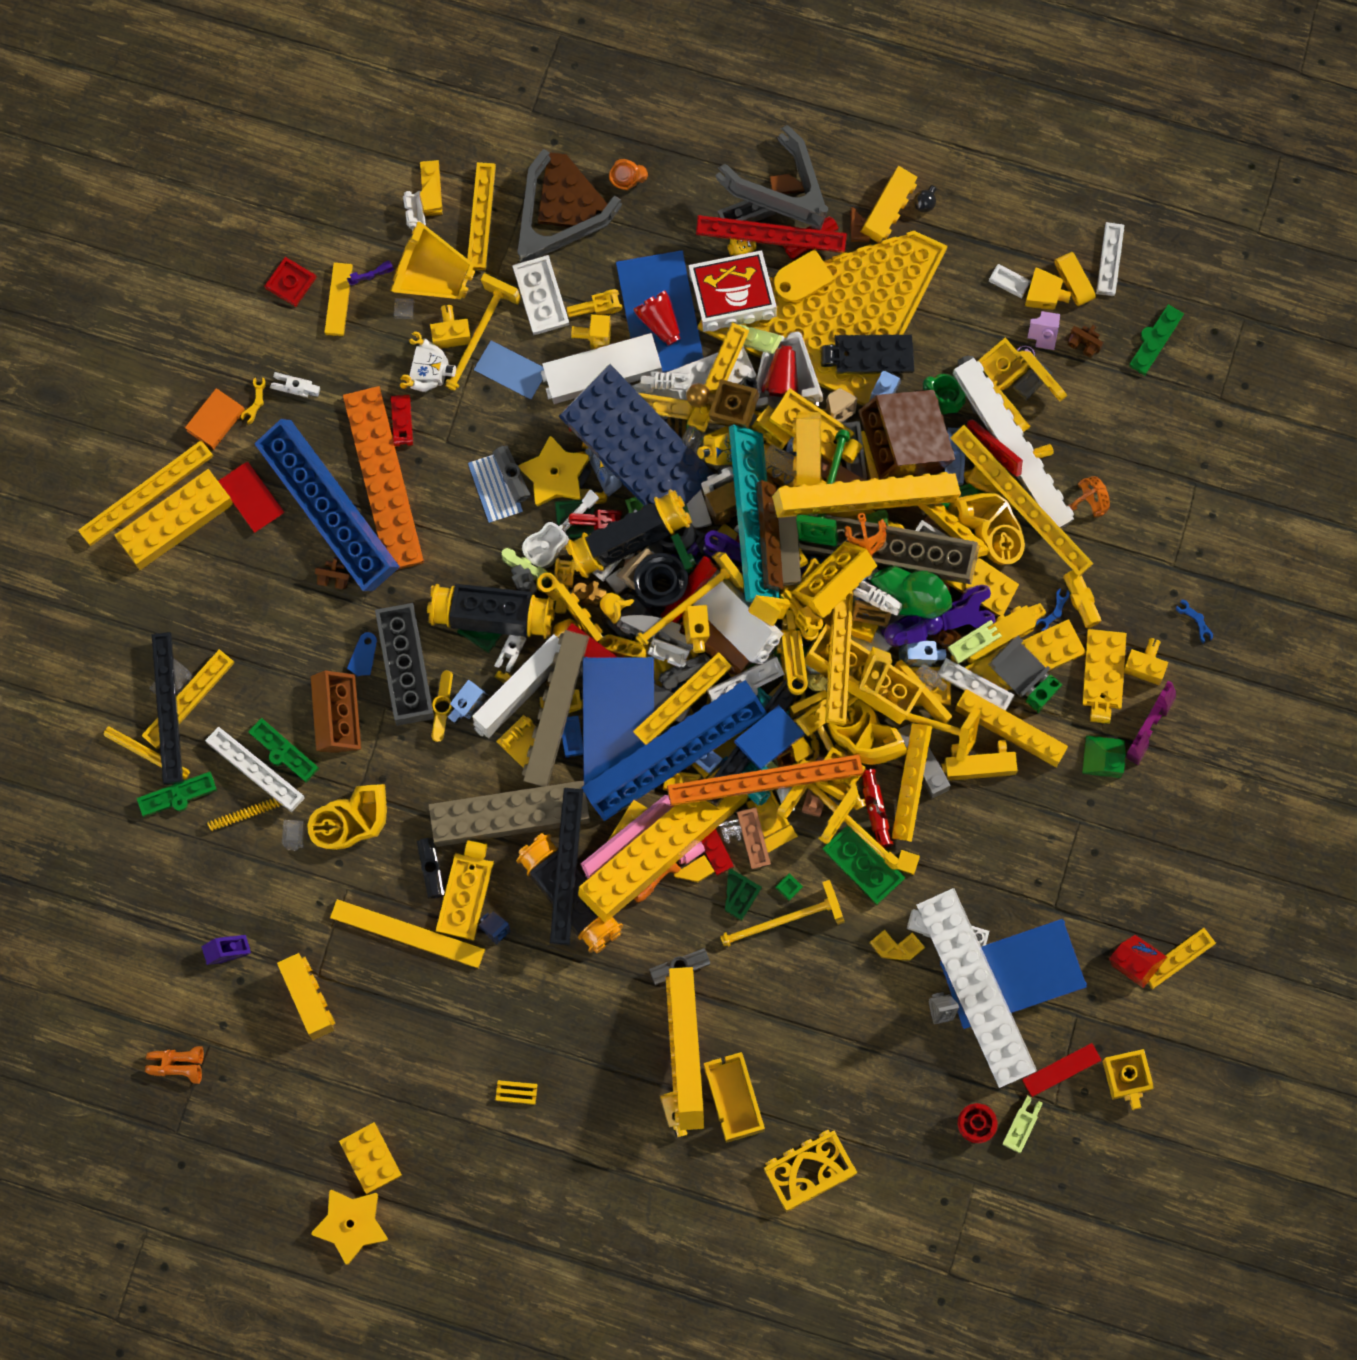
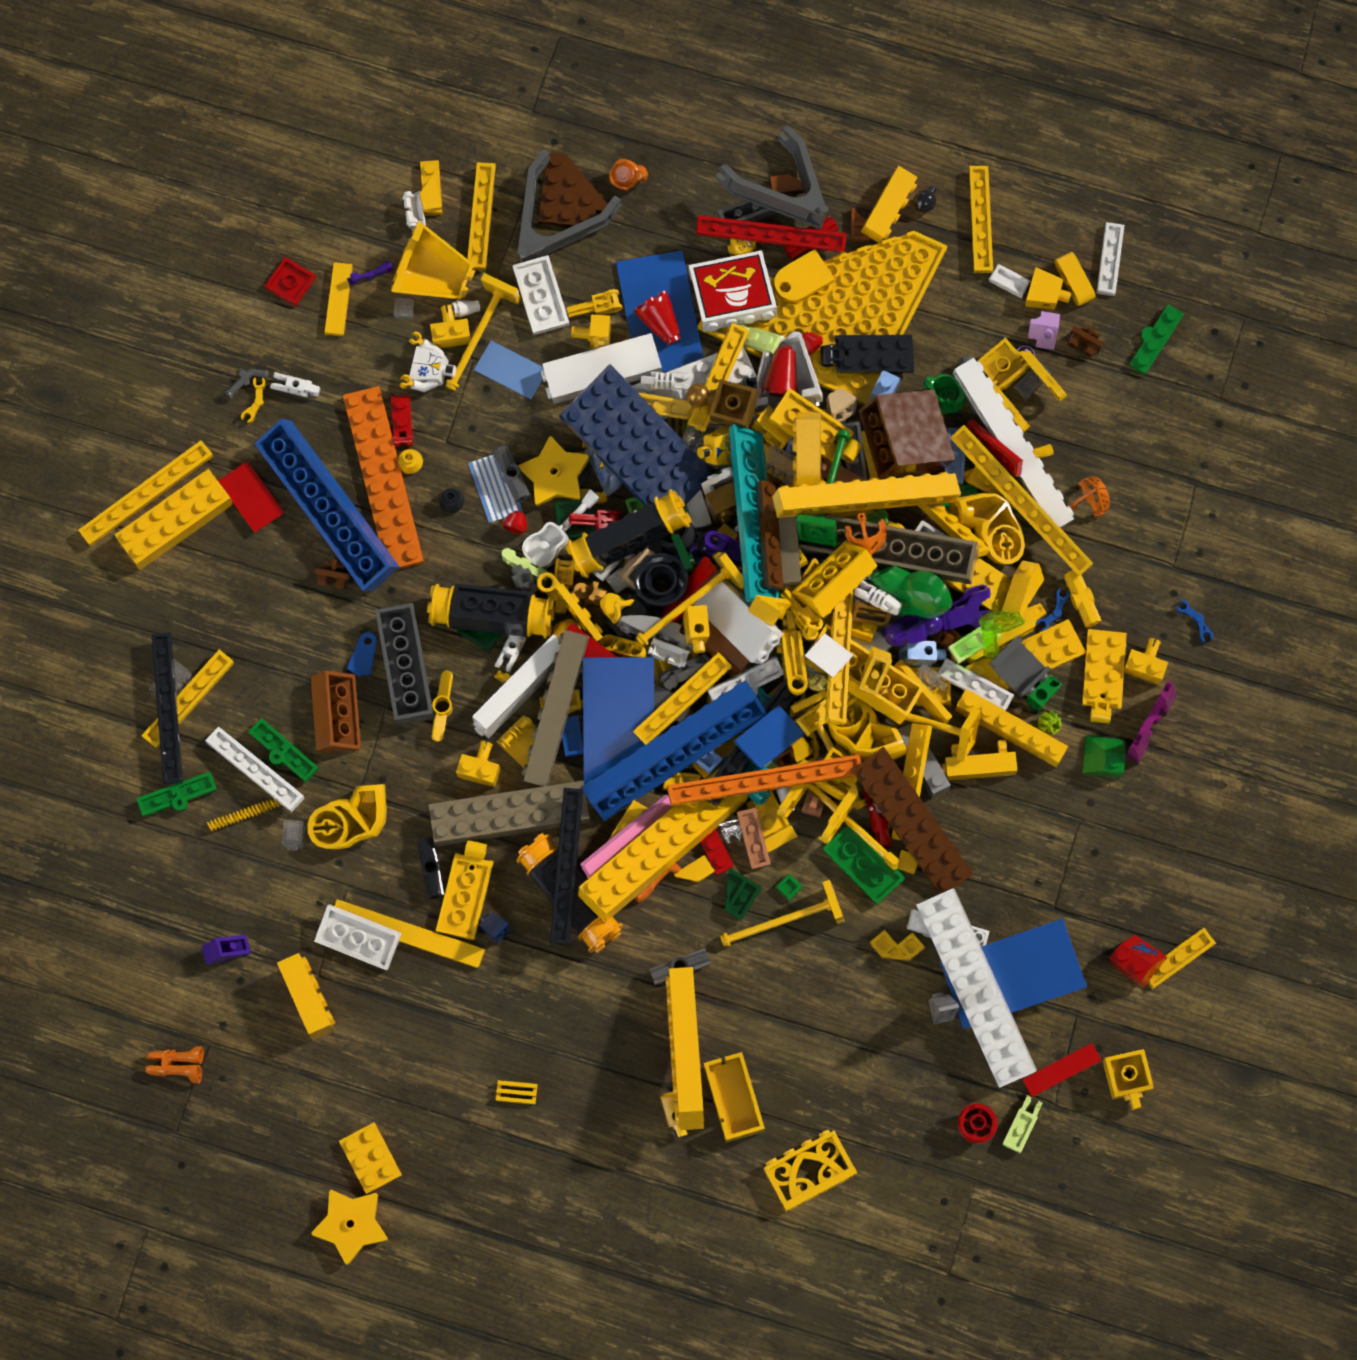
(137, 748): yellow axle -> none
(214, 419): orange piece -> none
(244, 380): none -> dark grey piece
(358, 937): none -> white plate
(406, 464): none -> yellow cone
(455, 500): none -> black cone
(465, 307): none -> white cone
(473, 696): light blue torso -> none
(478, 768): none -> yellow brick
(515, 522): none -> red cone
(692, 854): bright pink cone -> none
(812, 342): none -> red cone
(829, 655): none -> white sticker
(912, 821): none -> reddish brown plate
(981, 219): none -> yellow plate
(990, 630): none -> clear neon green piece
(1023, 587): none -> yellow slope
(1049, 723): none -> lime gear

